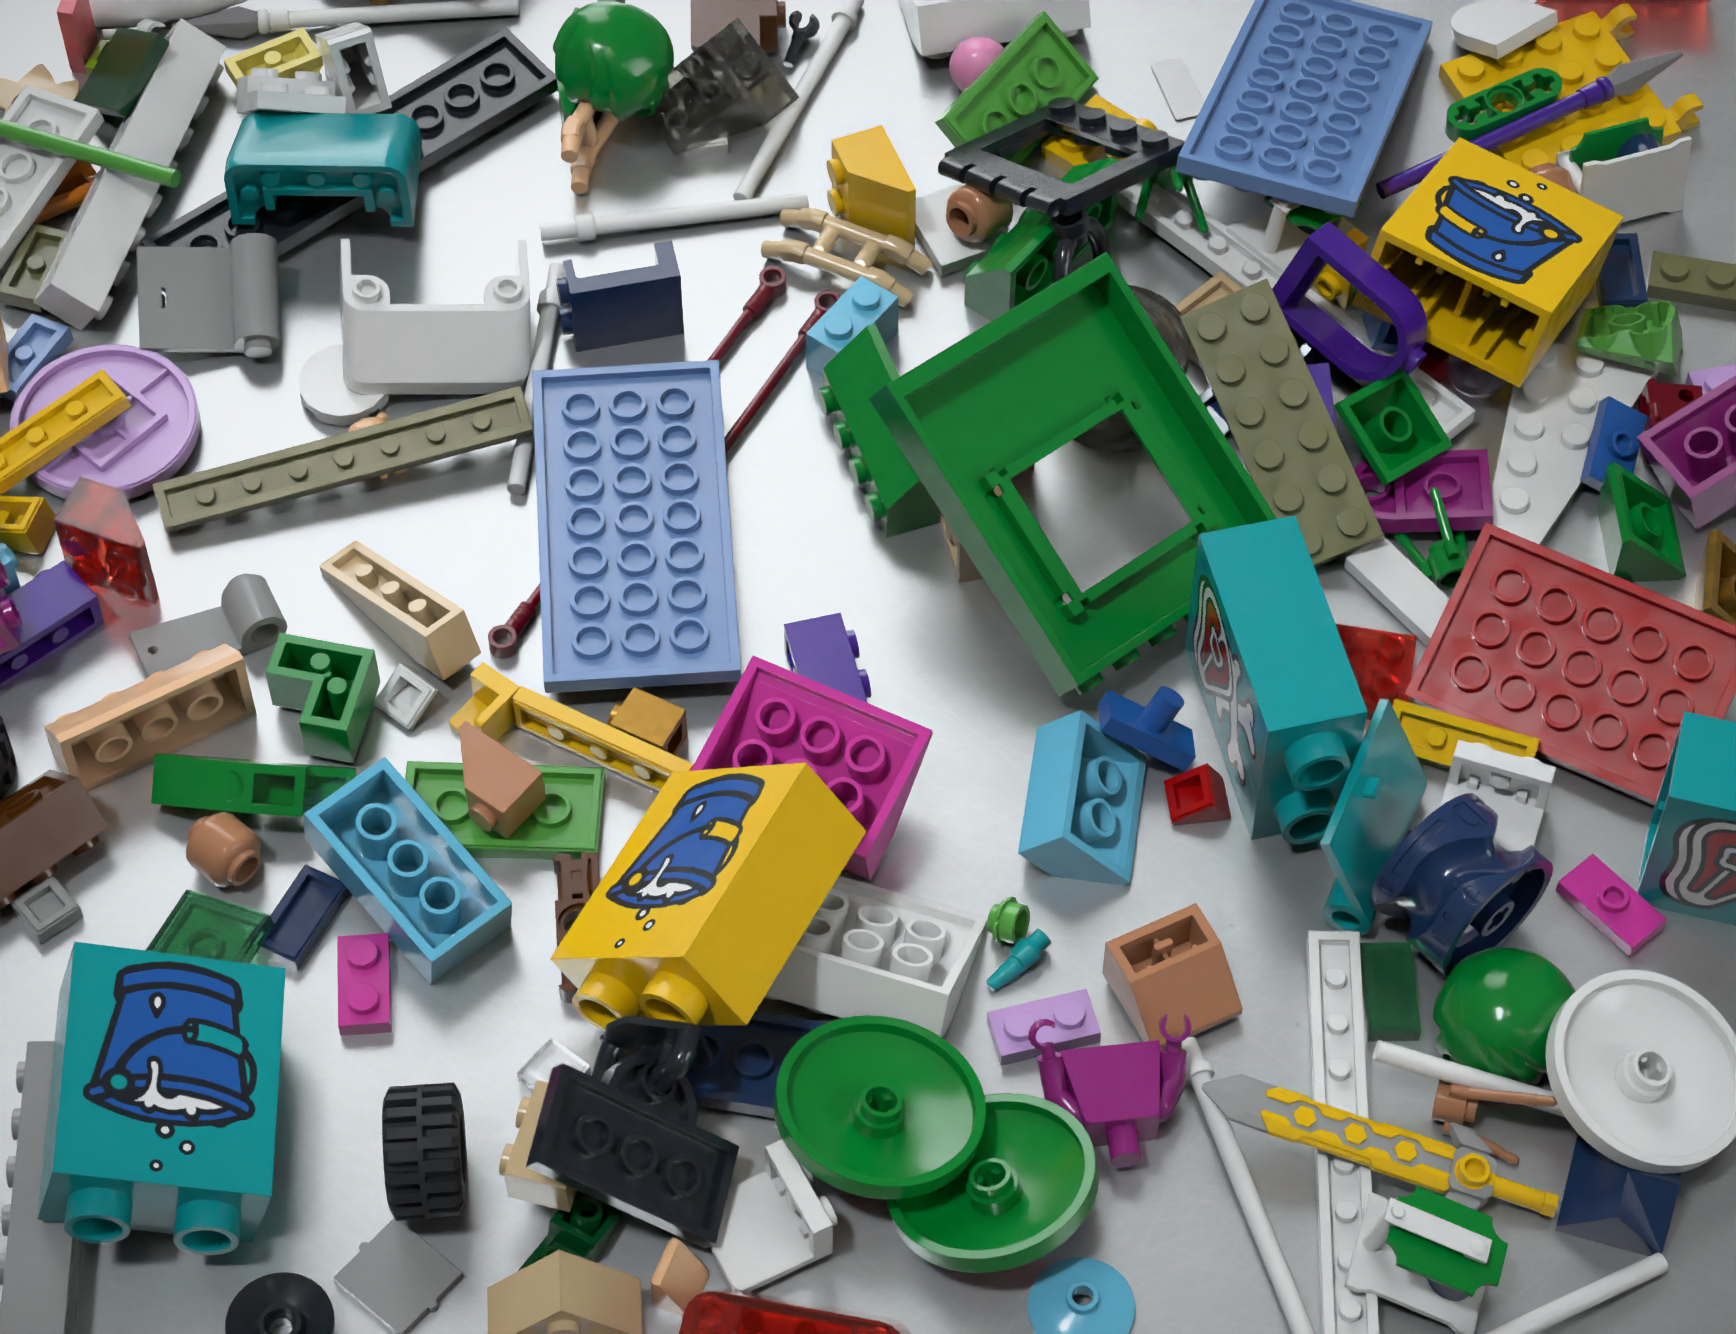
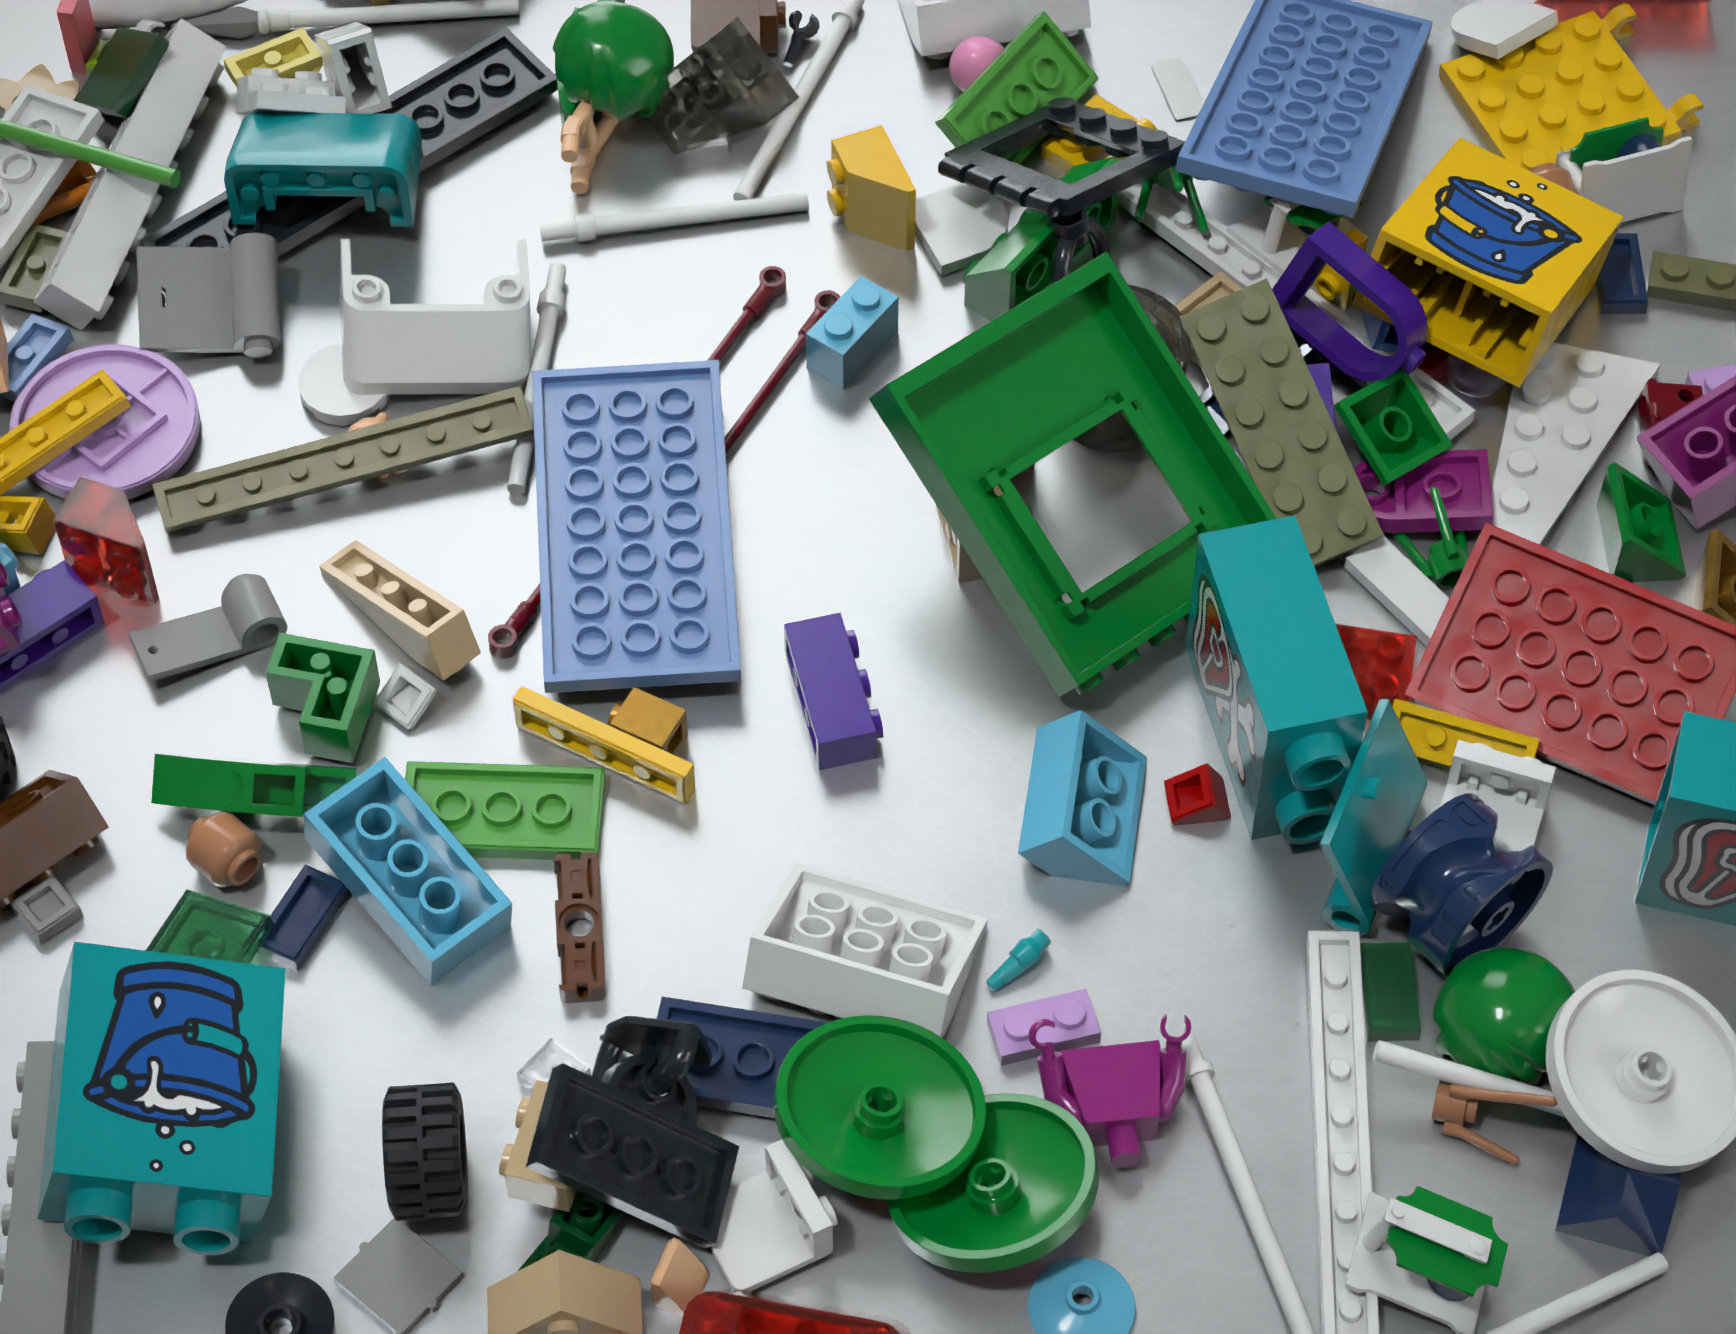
(152, 717): light nougat slope -> none
(364, 984): dark pink plate -> none
(491, 704): yellow panel -> none
(497, 783): nougat slope -> none
(622, 304): dark blue panel -> none
(708, 896): yellow brick -> none
(830, 231): tan piece -> none
(851, 745): dark pink slope -> none
(876, 462): green slope -> none
(976, 214): nougat head -> none
(1008, 921): bright green plate -> none
(1149, 727): blue tile -> none
(1172, 970): nougat slope -> none
(1459, 1171): sword -> none
(1514, 91): green beam -> none
(1611, 905): dark pink plate -> none
(1612, 440): blue plate -> none
(1621, 81): dark purple piece -> none
(1636, 336): bright green slope -> none

